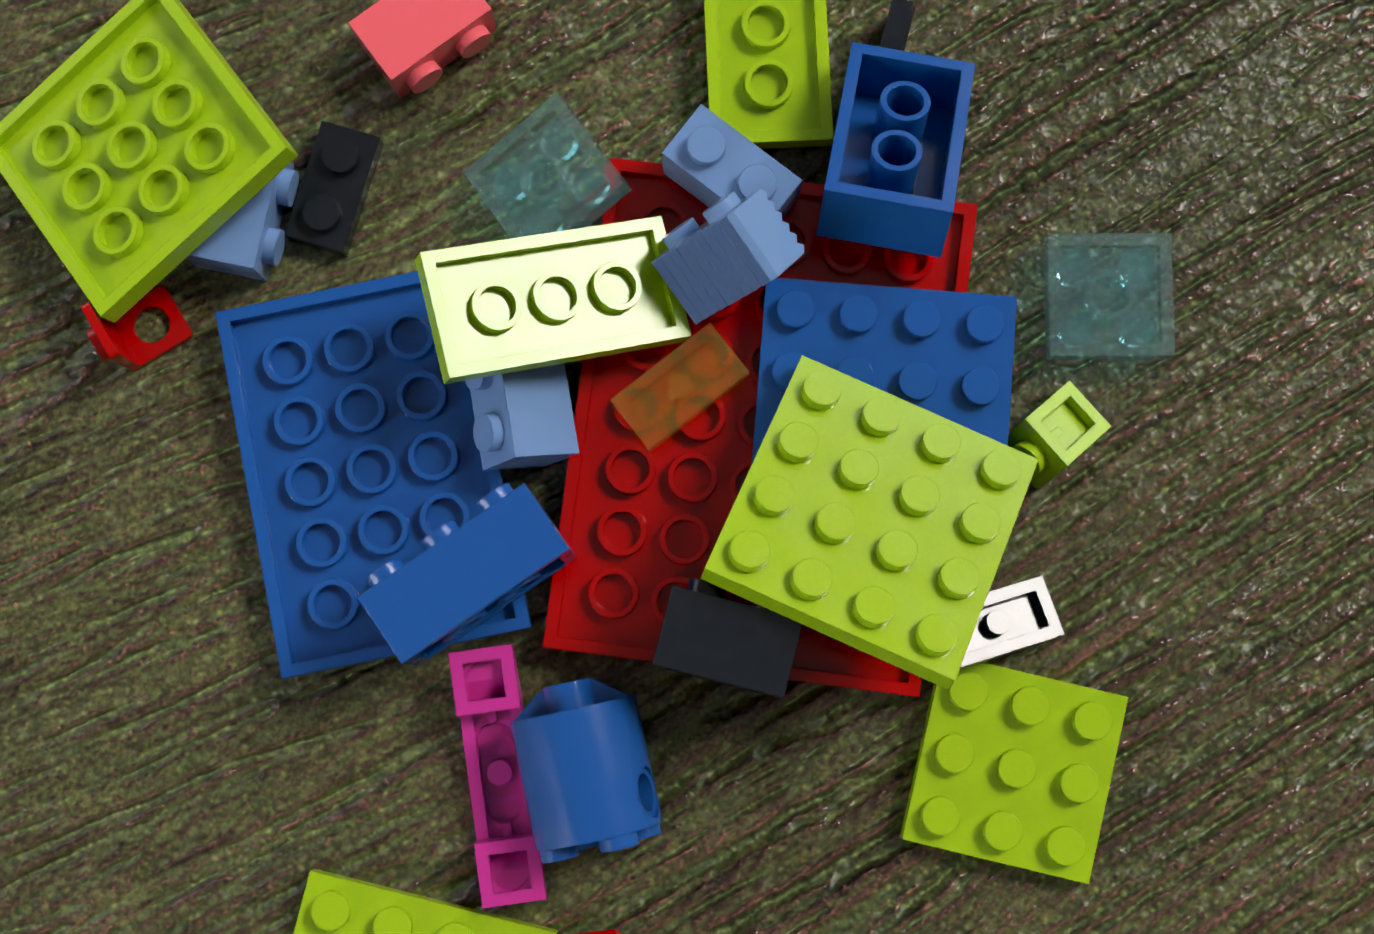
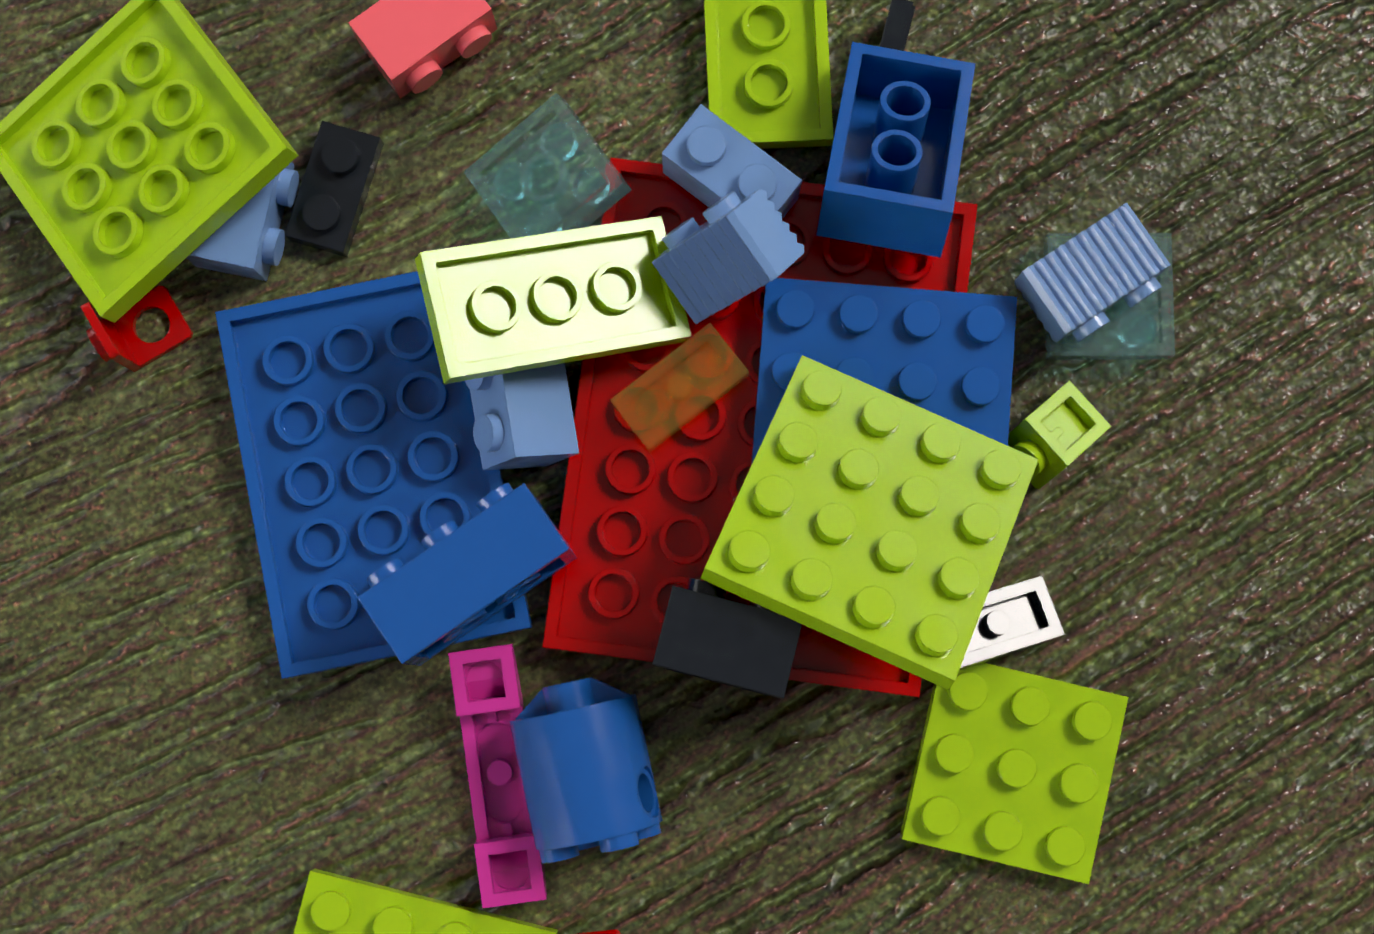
(1093, 273): none -> medium blue brick

